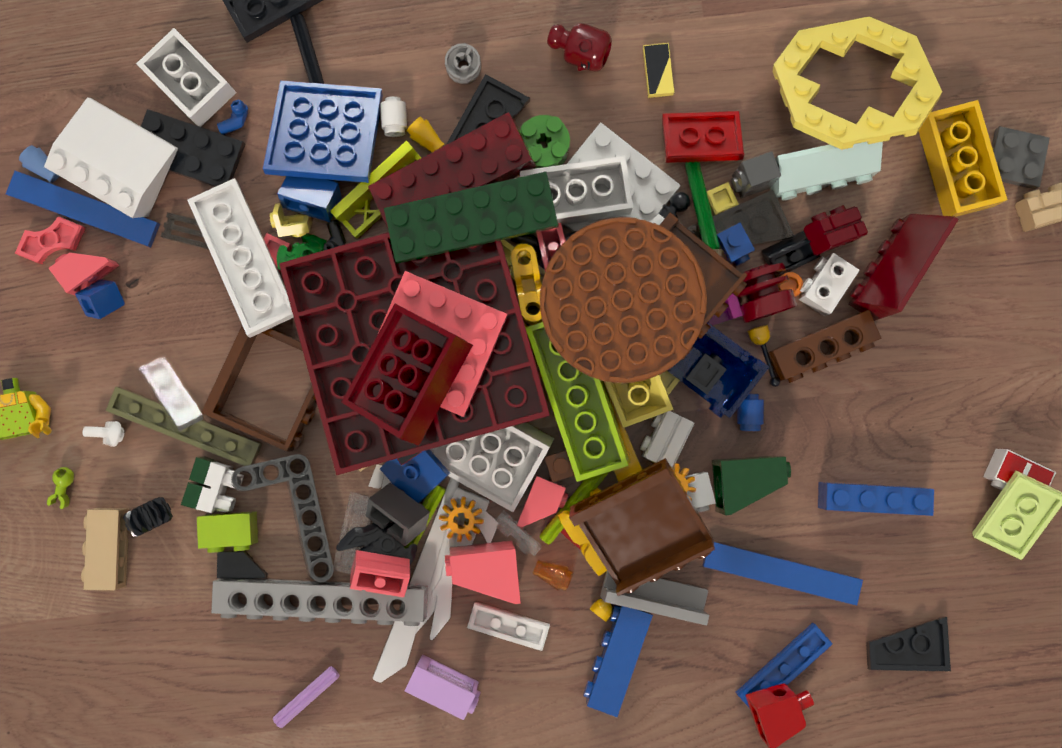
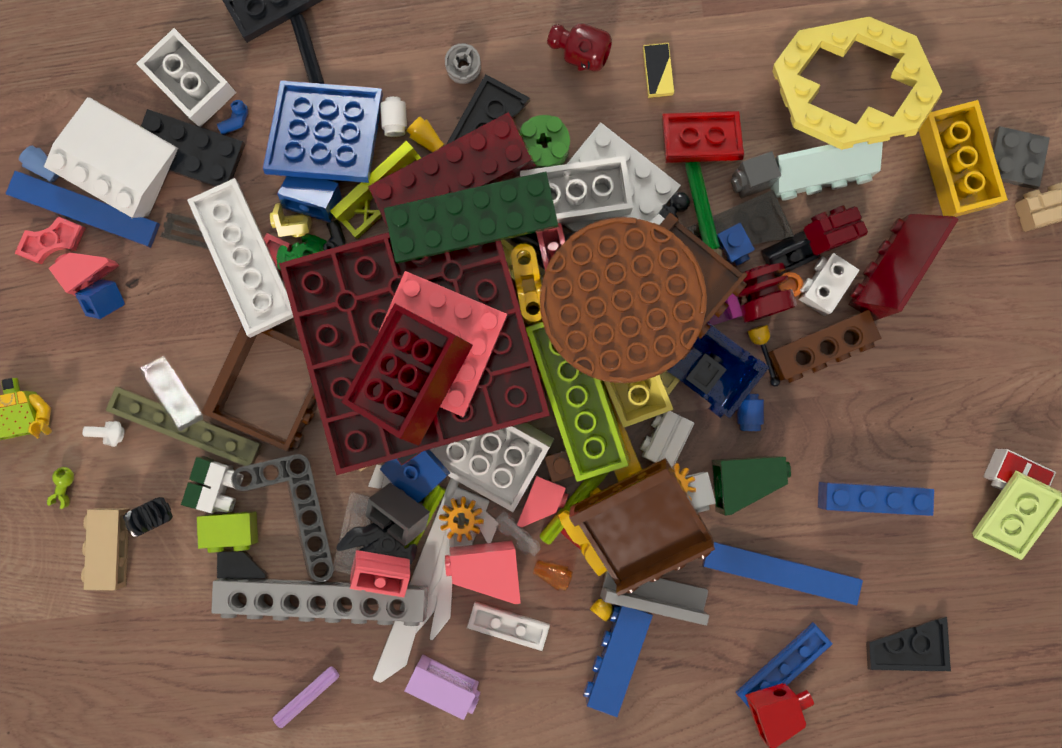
(721, 198): light yellow tile -> none

